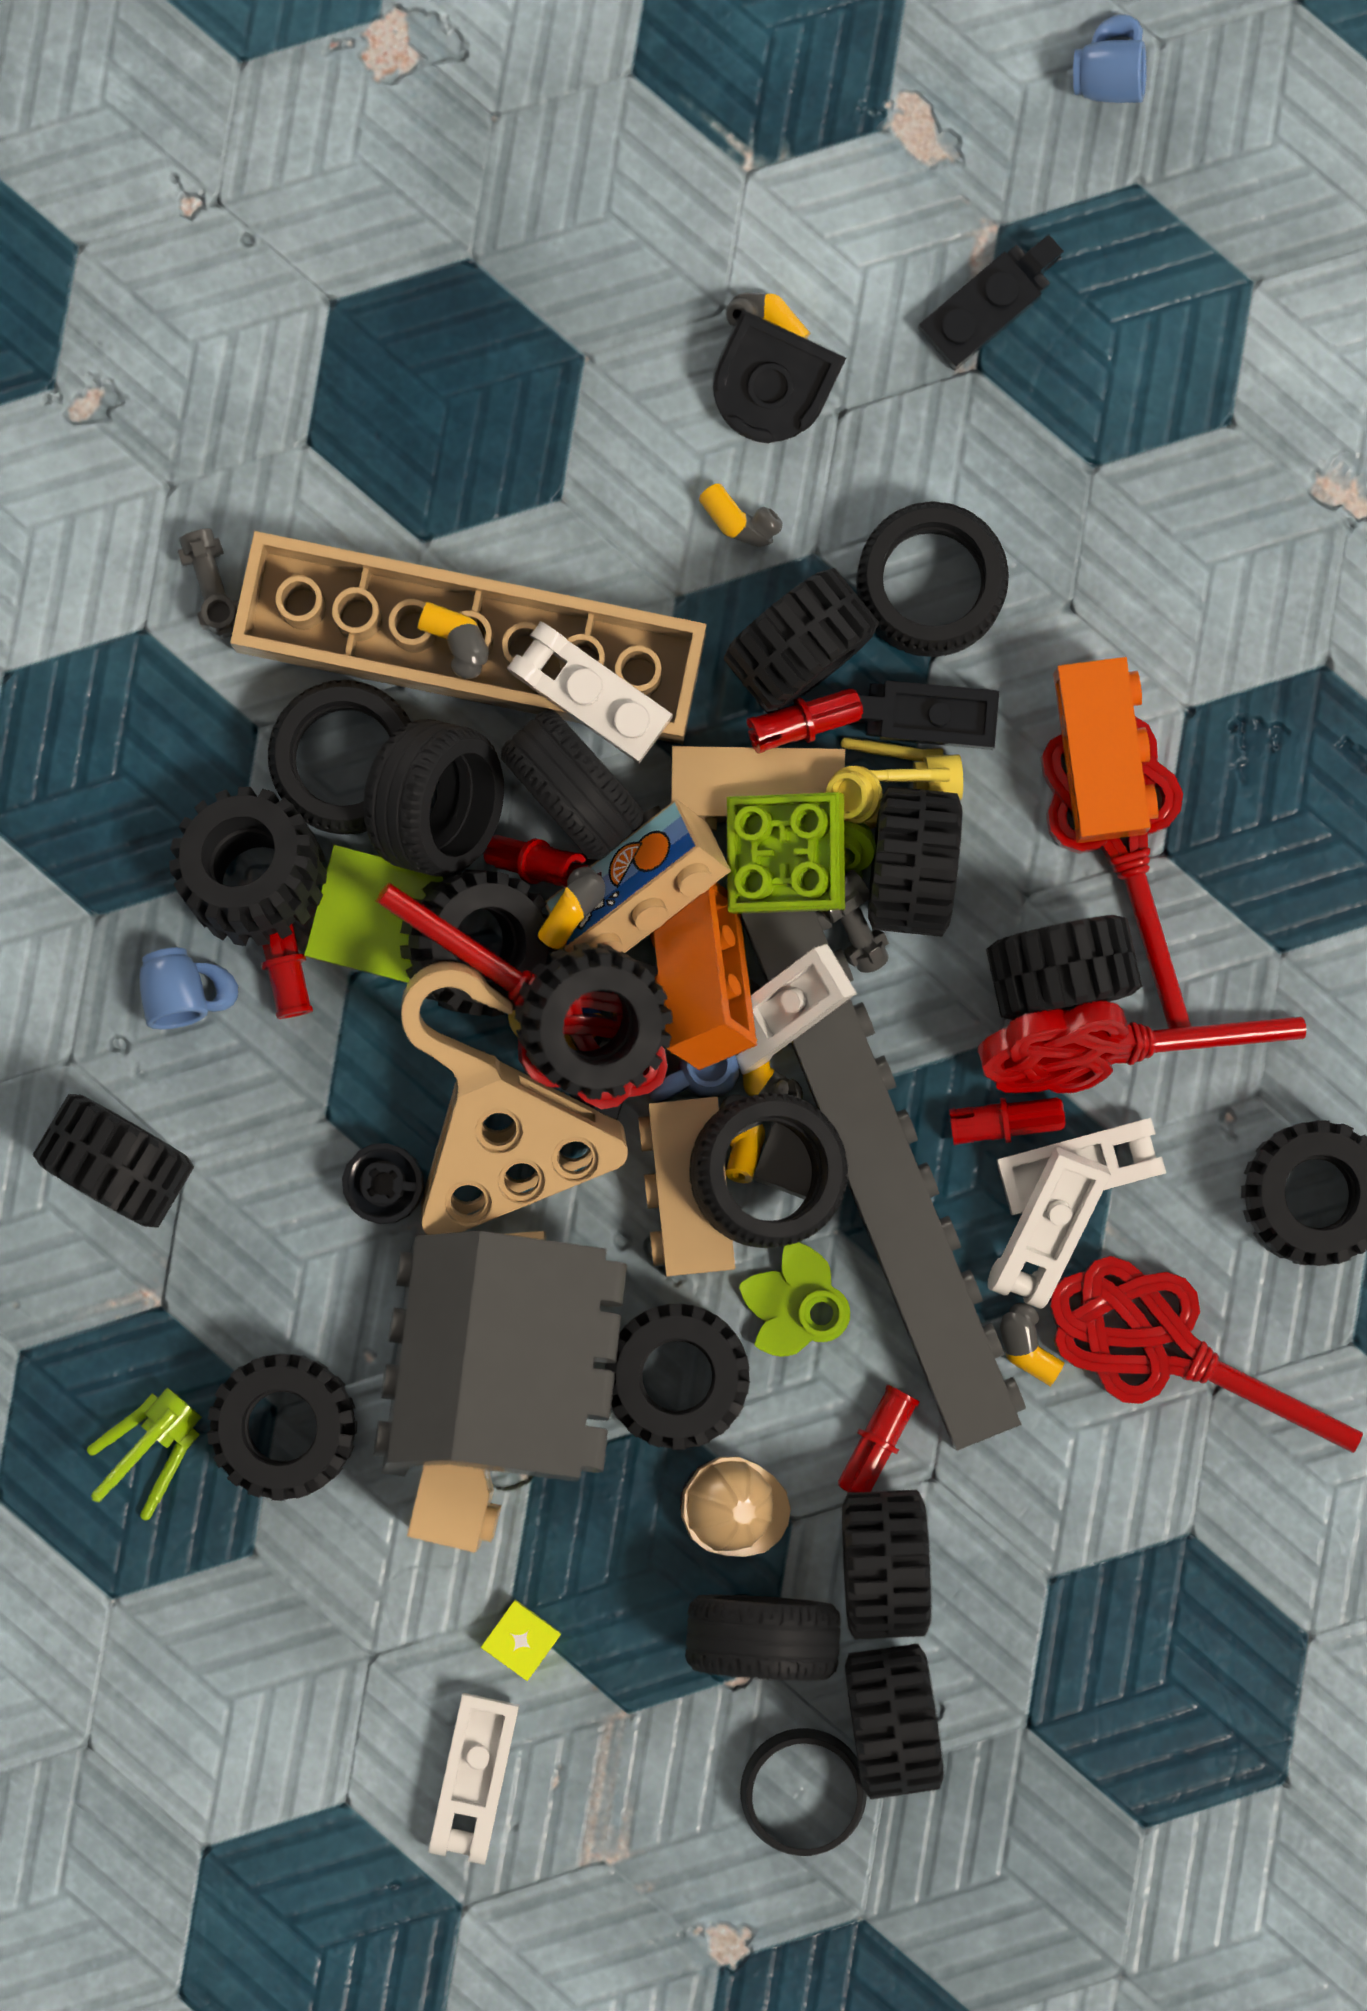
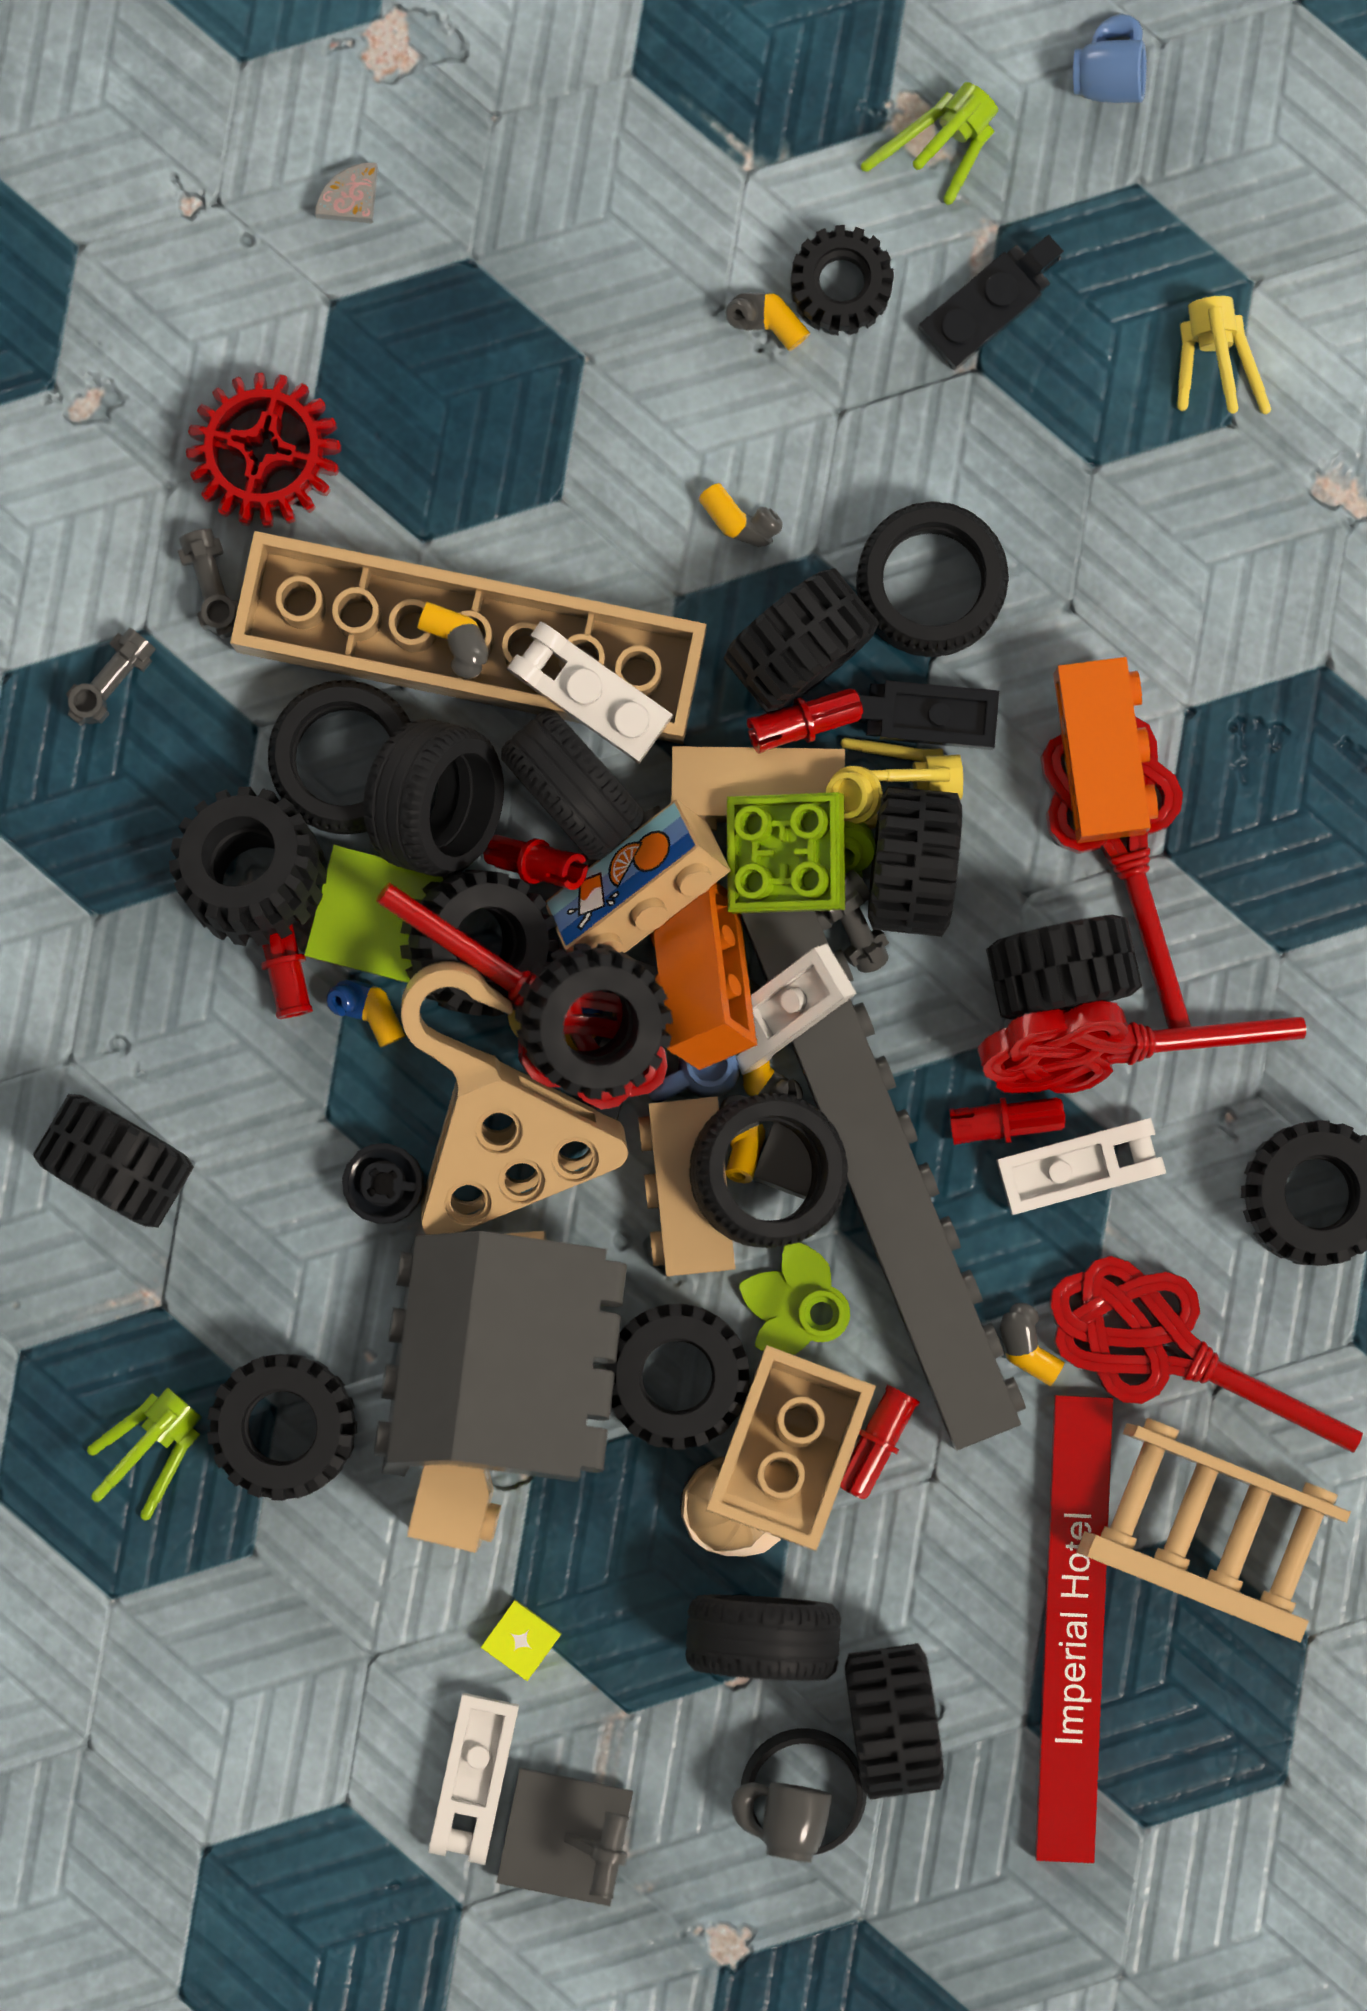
(88, 701): none -> dark grey bar
(174, 991): medium blue piece -> none
(290, 458): none -> red gear
(350, 195): none -> light grey tile
(367, 1004): none -> arm
(565, 1837): none -> dark grey plate
(583, 893): arm -> none
(772, 379): black tile -> none
(790, 1448): none -> tan slope
(792, 1818): none -> dark grey piece
(846, 246): none -> black tyre
(886, 1564): black tyre -> none
(964, 117): none -> lime plant
(1049, 1227): white plate -> none
(1073, 1631): none -> red tile
(1169, 1564): none -> tan fence
(1215, 328): none -> light yellow plant

